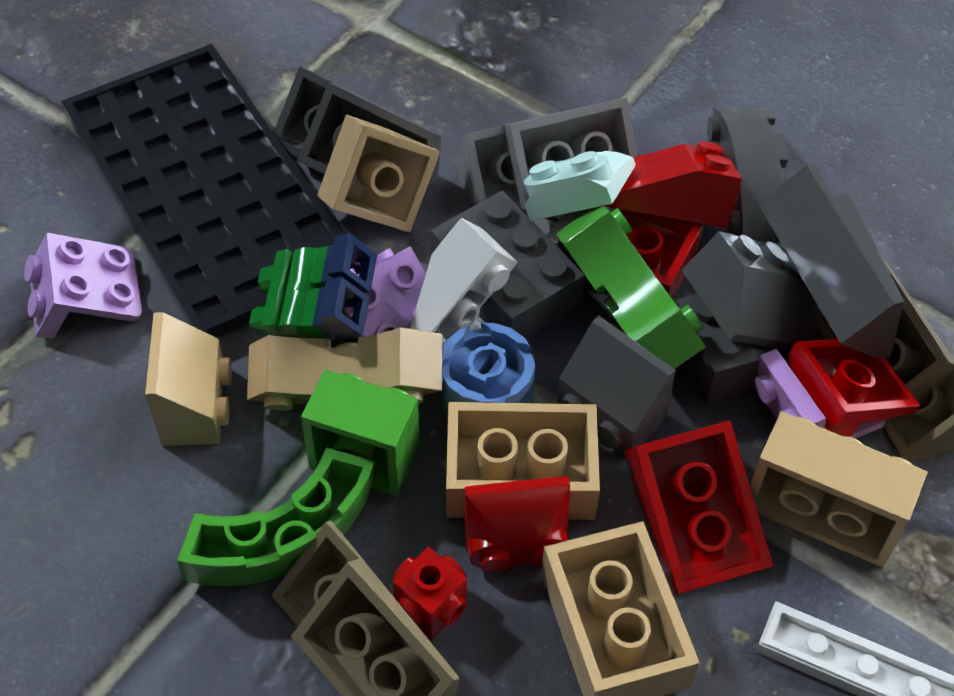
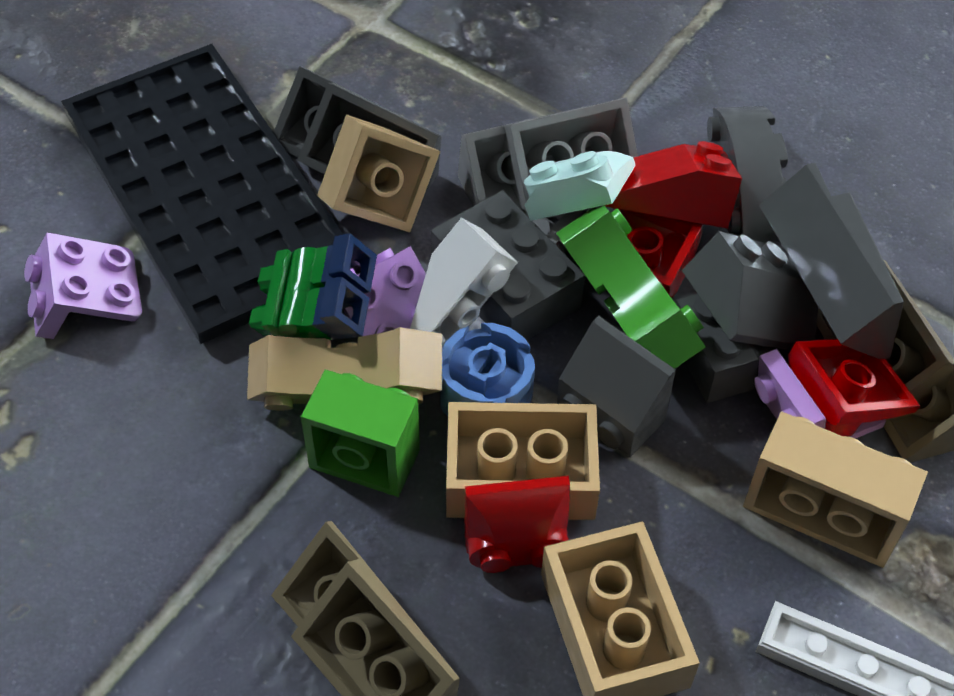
(186, 383): tan slope -> none
(268, 544): bright green brick -> none
(431, 591): red brick -> none
(699, 506): red slope -> none

